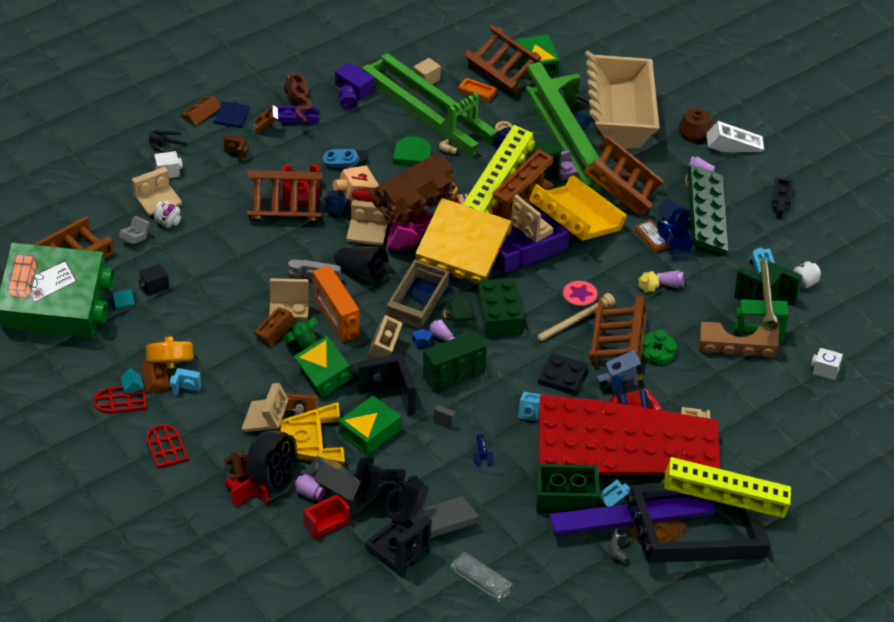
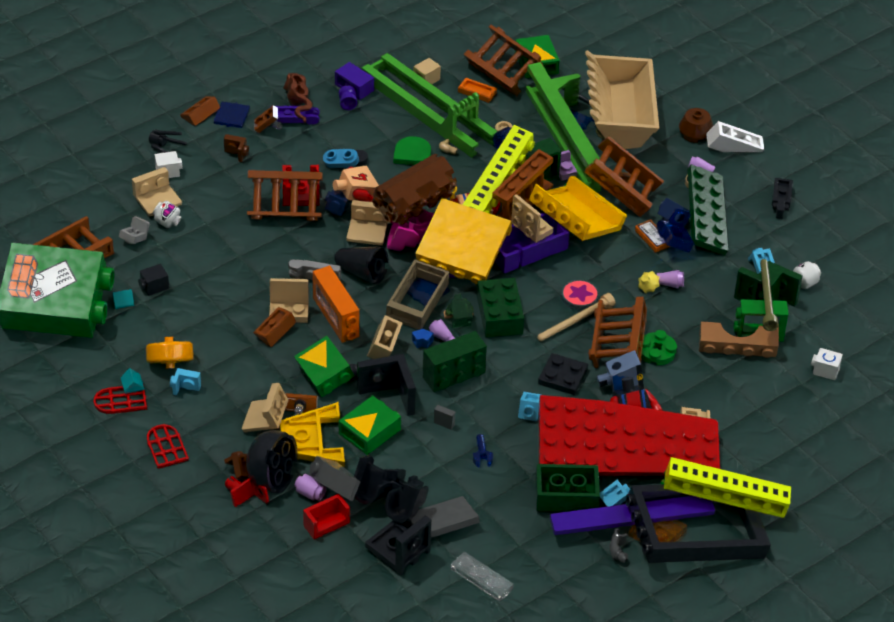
(155, 376): dark orange slope -> none
(302, 333): green plant -> none

